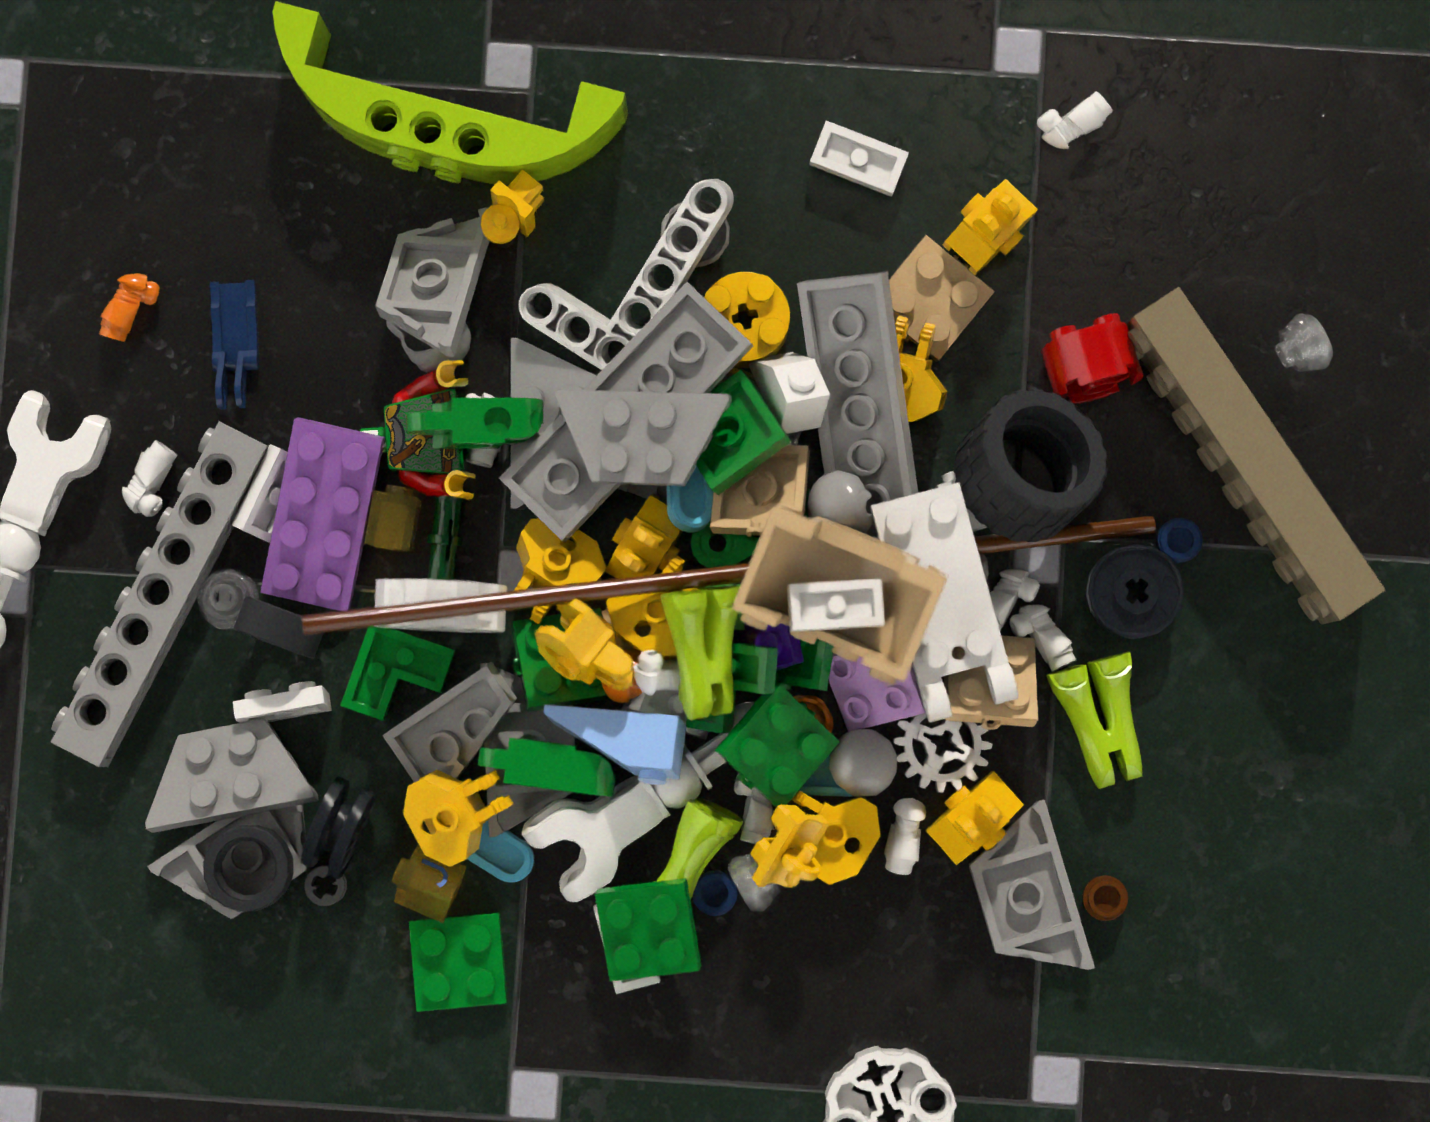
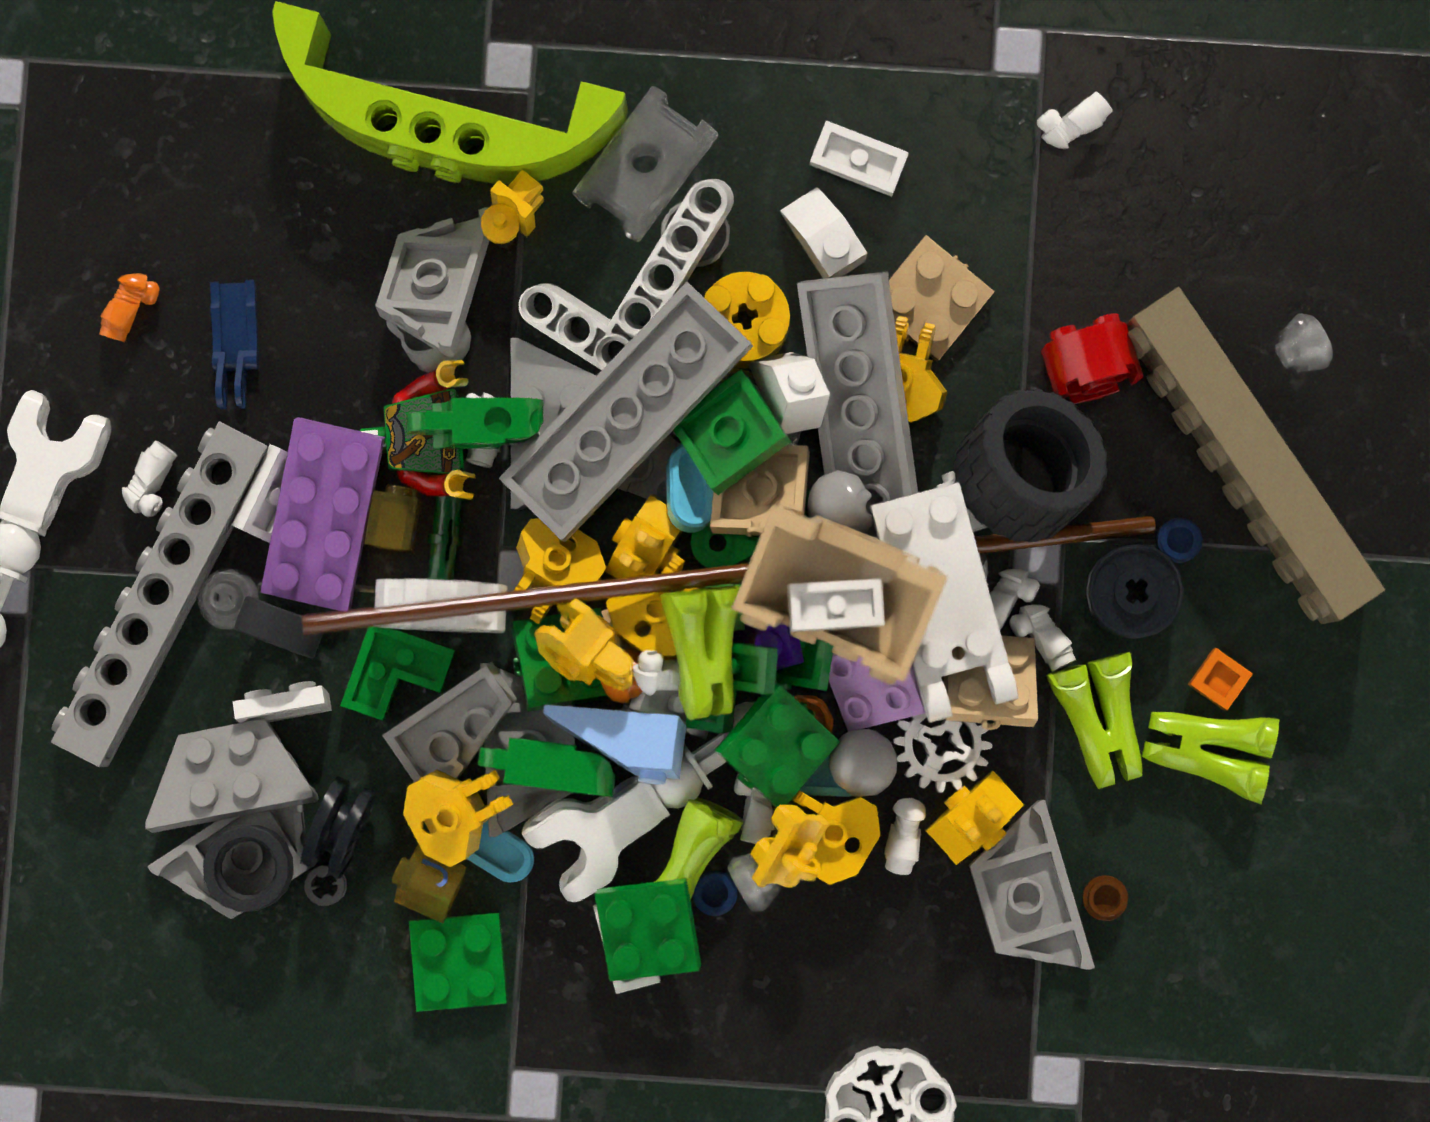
(641, 434): light grey wing -> none
(649, 131): none -> clear piece
(824, 234): none -> white slope
(990, 225): yellow hinge -> none
(1220, 679): none -> orange plate
(1239, 775): none -> lime piece

